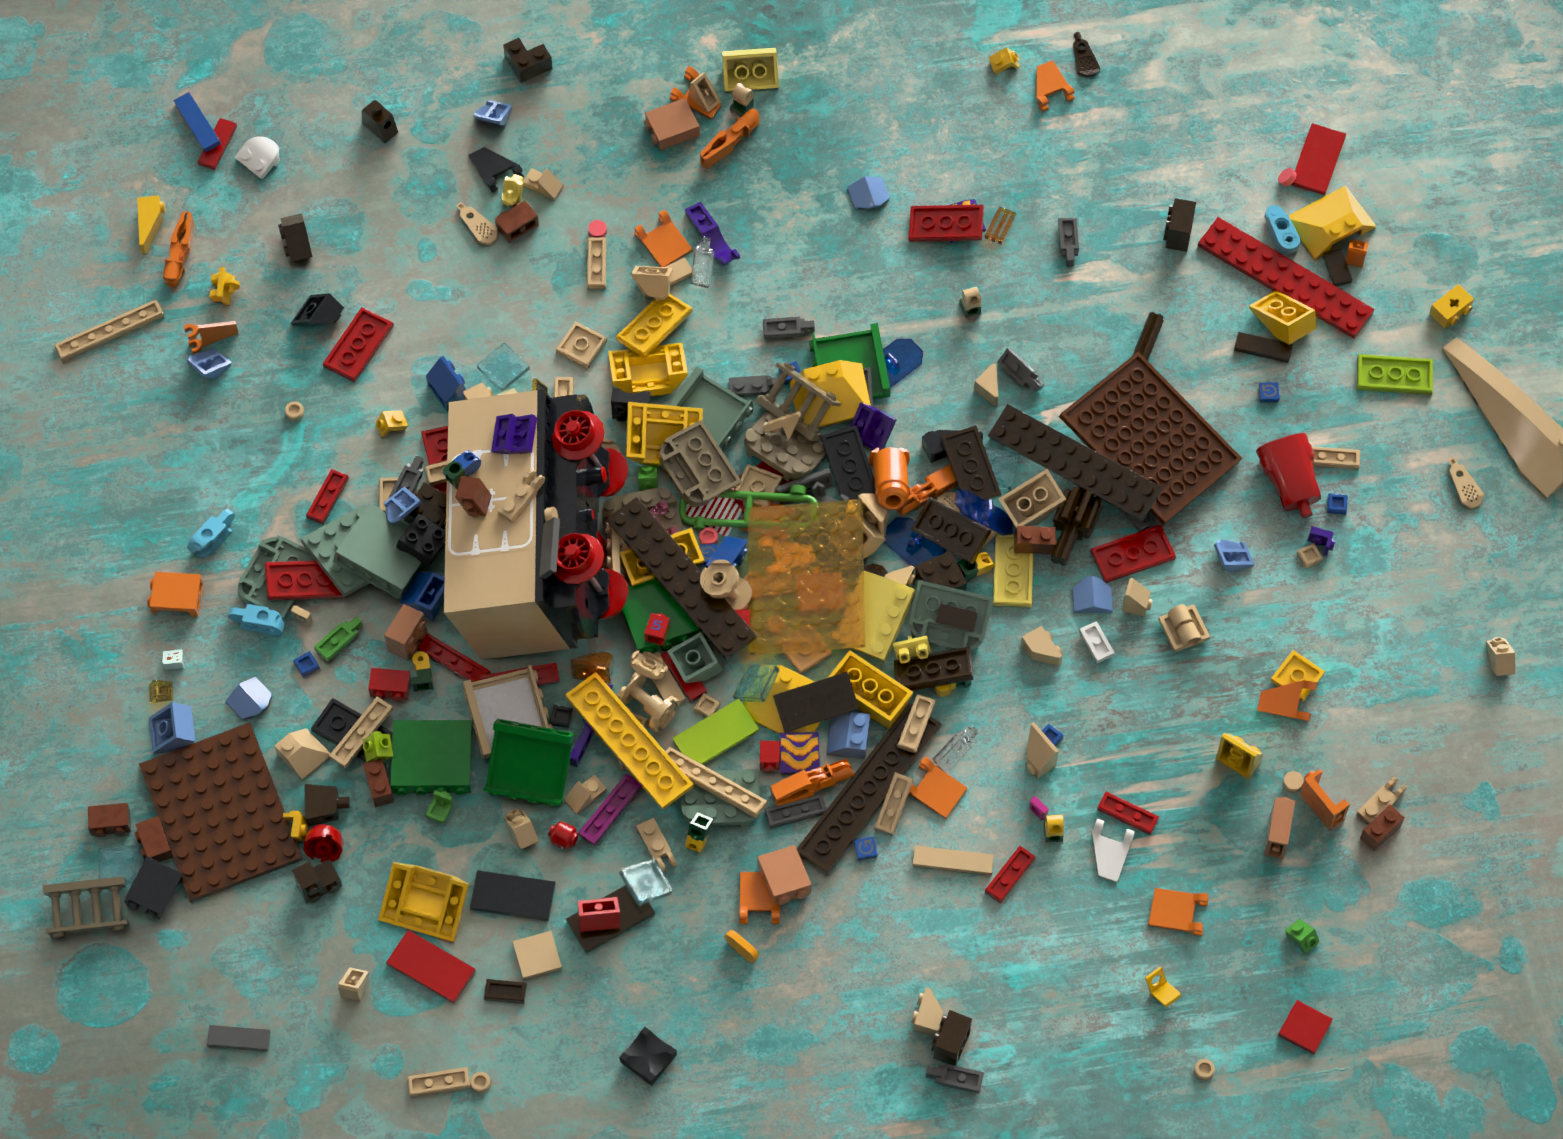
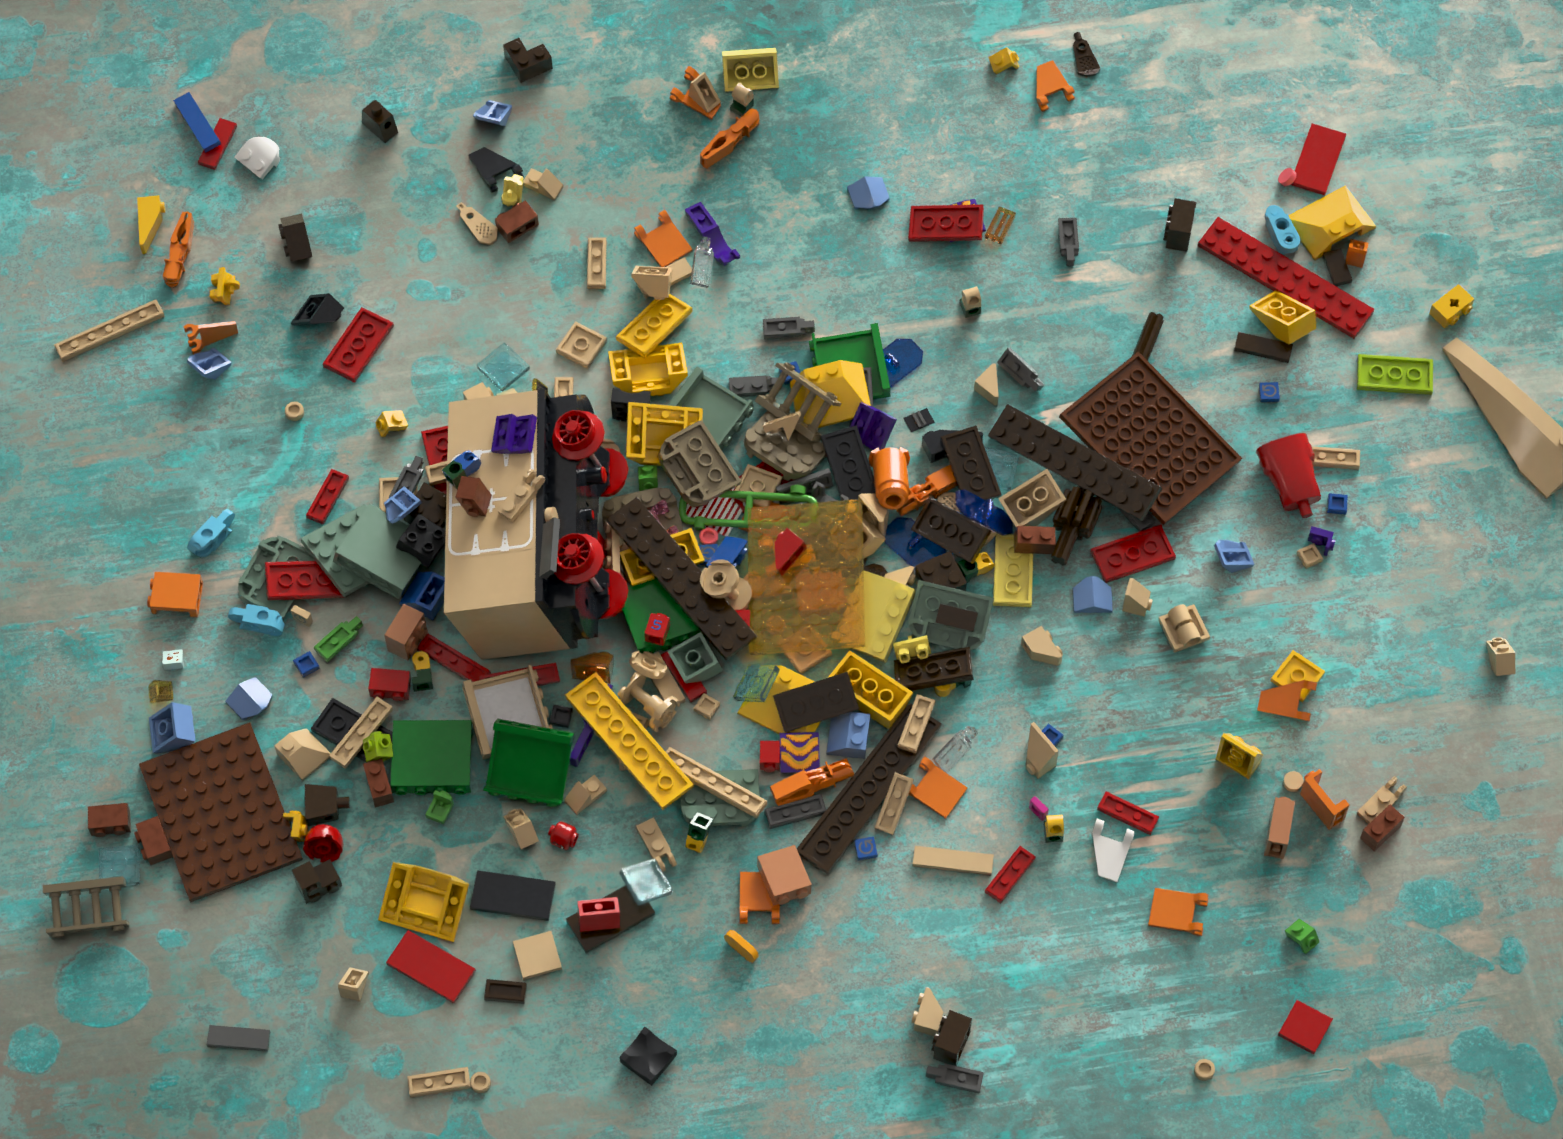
(152, 888): black brick -> none
(445, 382): blue slope -> none
(597, 229): coral tile -> none
(610, 809): magenta plate -> none
(671, 124): nougat brick -> none
(717, 733): lime tile -> none
(787, 550): none -> red slope
(919, 420): none -> black piece
(1096, 642): white plate -> none
(1162, 989): yellow bracket -> none
(1462, 485): tan piece -> none

